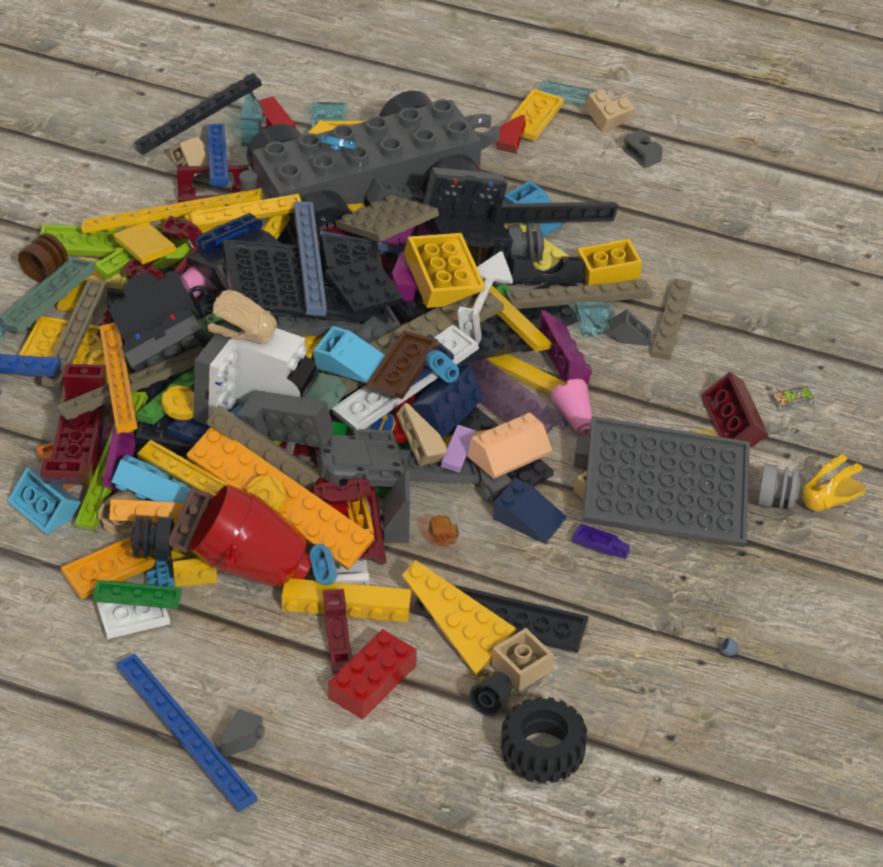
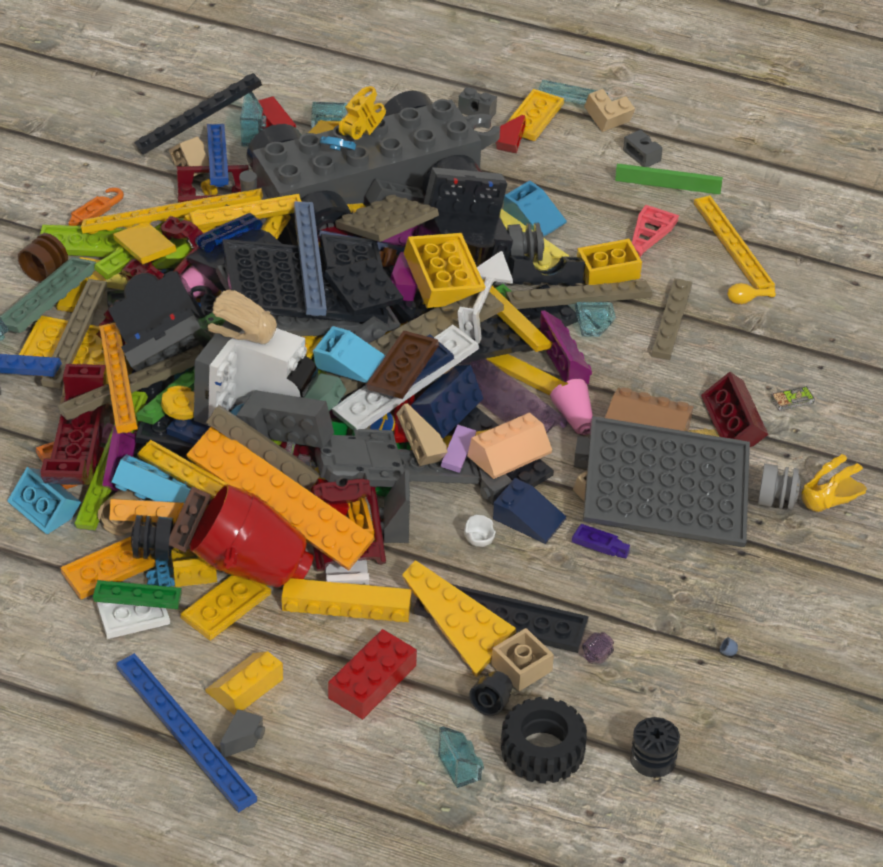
(95, 207): none -> orange plate
(208, 189): none -> yellow tile
(224, 605): none -> yellow tile
(247, 681): none -> yellow slope
(269, 490): yellow tile -> none
(322, 567): dark azure plate -> none
(337, 628): dark red slope -> none
(362, 114): none -> yellow piece
(388, 256): none -> reddish brown gear
(442, 531): clear orange hair -> none
(443, 367): dark azure plate -> none
(459, 757): none -> clear light blue slope
(479, 531): none -> white hair
(483, 102): none -> dark grey brick
(553, 212): black plate -> none
(598, 647): none -> clear purple head
(629, 329): dark grey slope -> none
(649, 410): none -> medium nougat slope
(655, 217): none -> coral plate
(655, 747): none -> black wheel
(668, 178): none -> bright green tile
(733, 243): none -> yellow tile
(744, 293): none -> yellow piece

